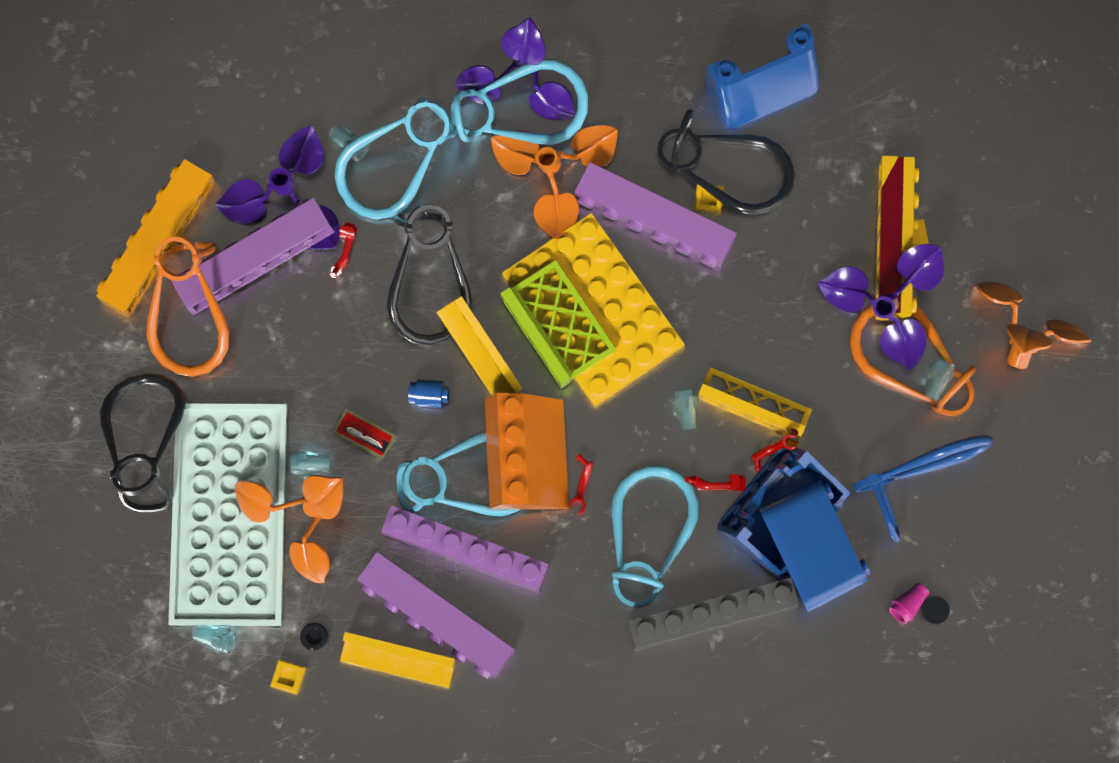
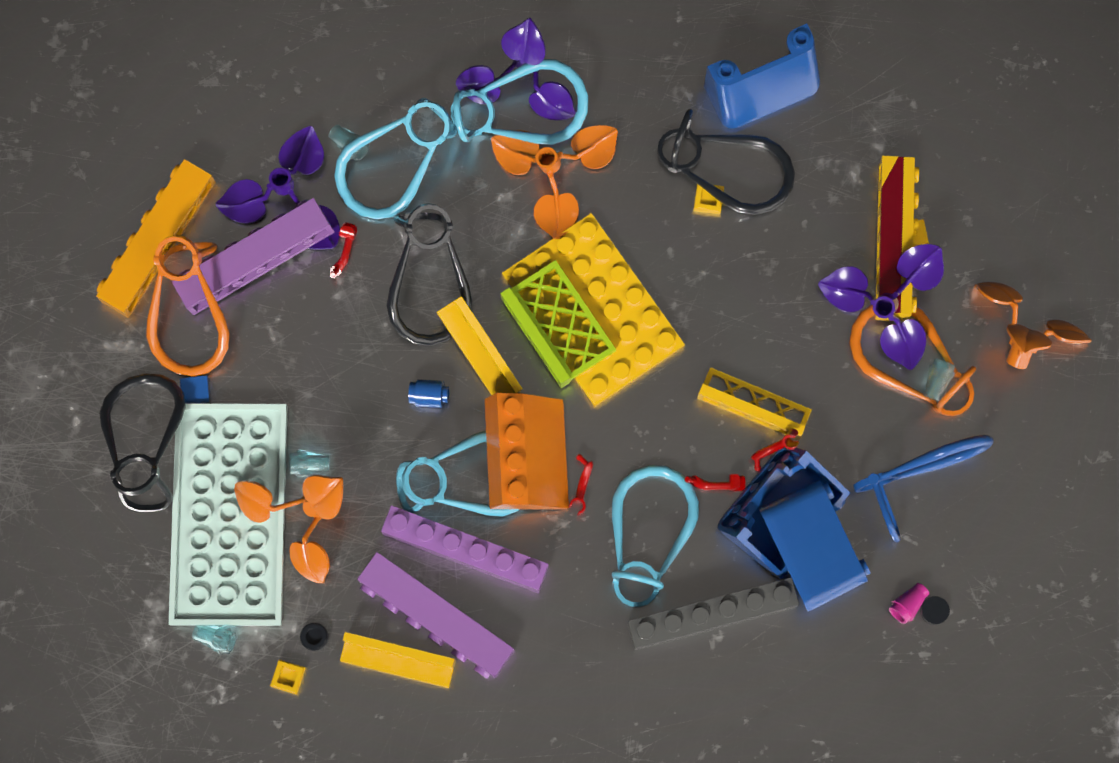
(196, 390): none -> blue tile
(363, 434): slope -> none
(655, 215): medium lavender brick -> none
(686, 408): clear light blue cone -> none

